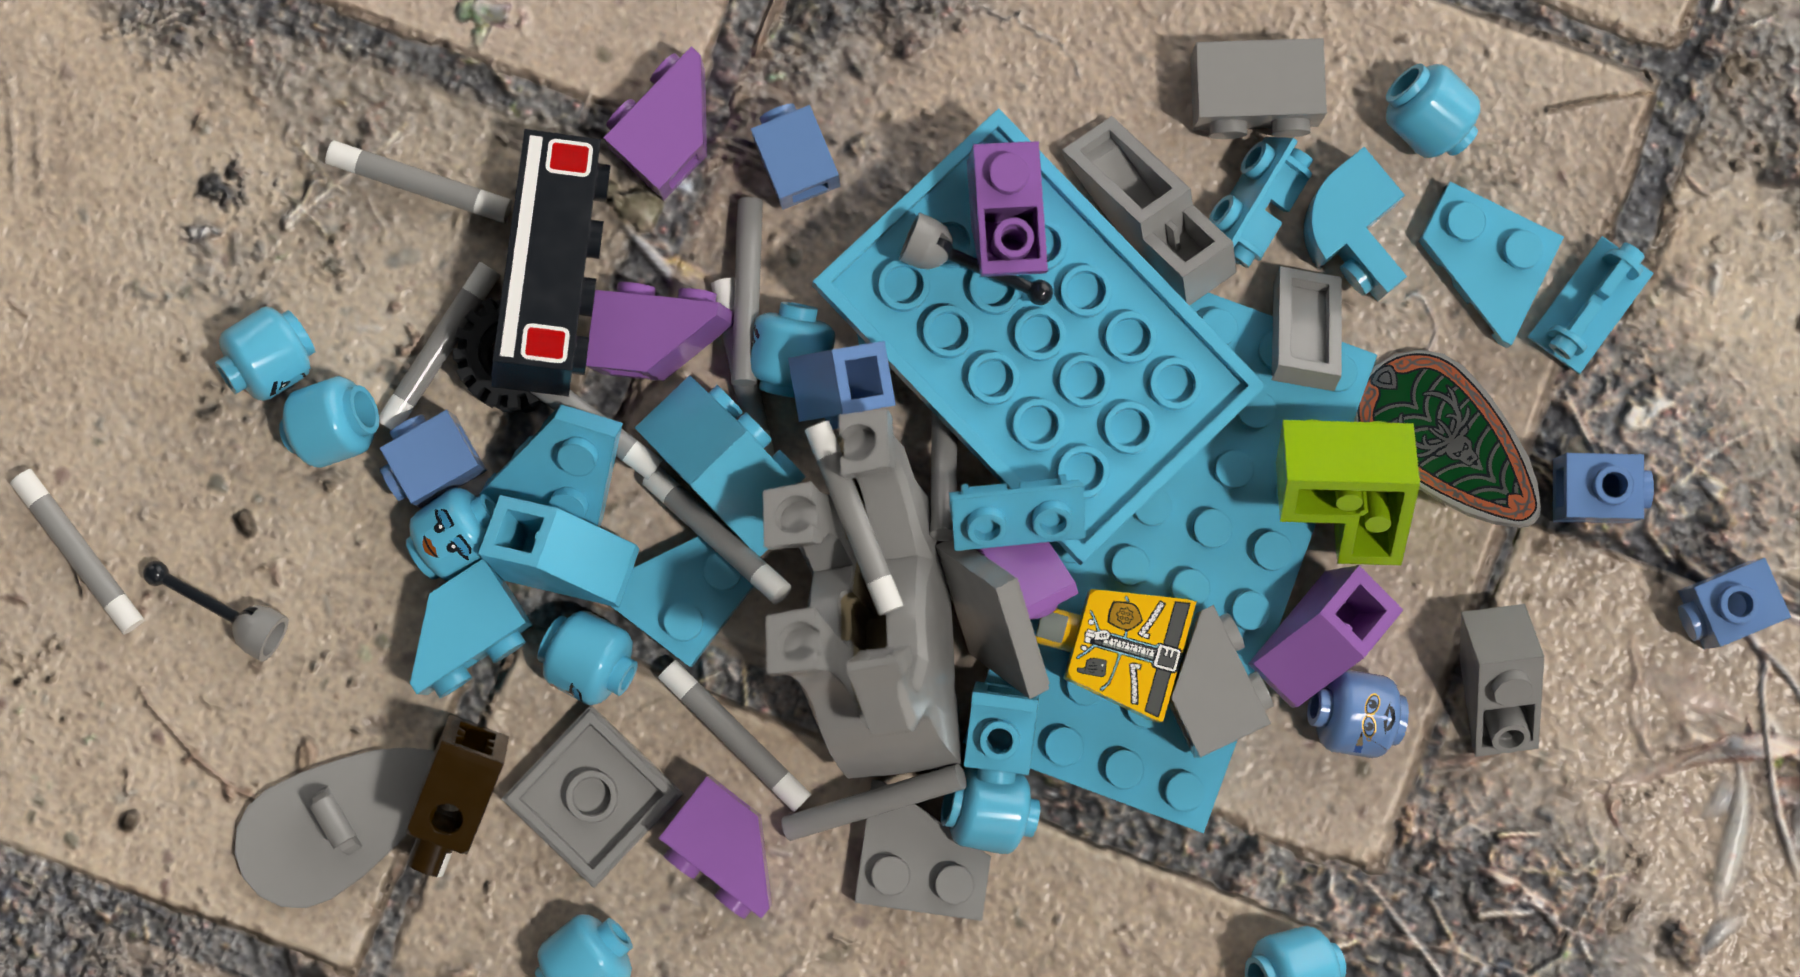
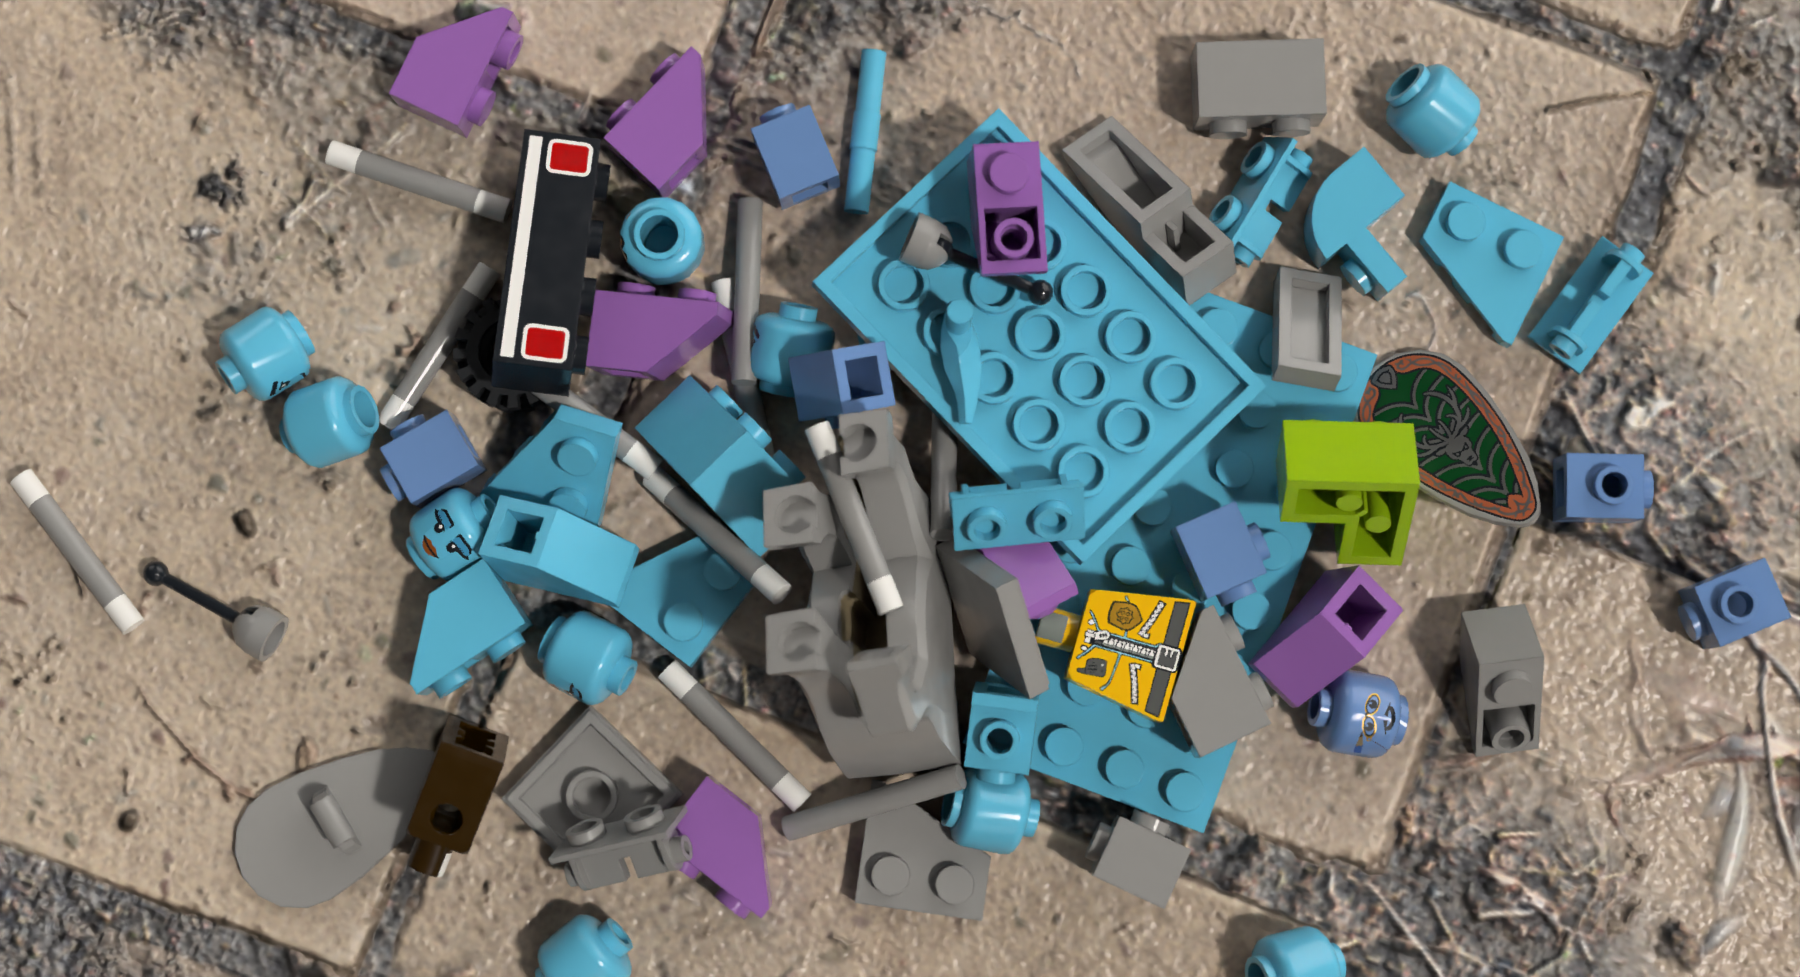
(455, 67): none -> medium lavender slope
(645, 835): none -> light grey hinge
(662, 241): none -> medium azure head
(865, 131): none -> medium azure piece
(961, 357): none -> medium azure bar
(1137, 857): none -> light grey brick
(1222, 553): none -> medium blue brick

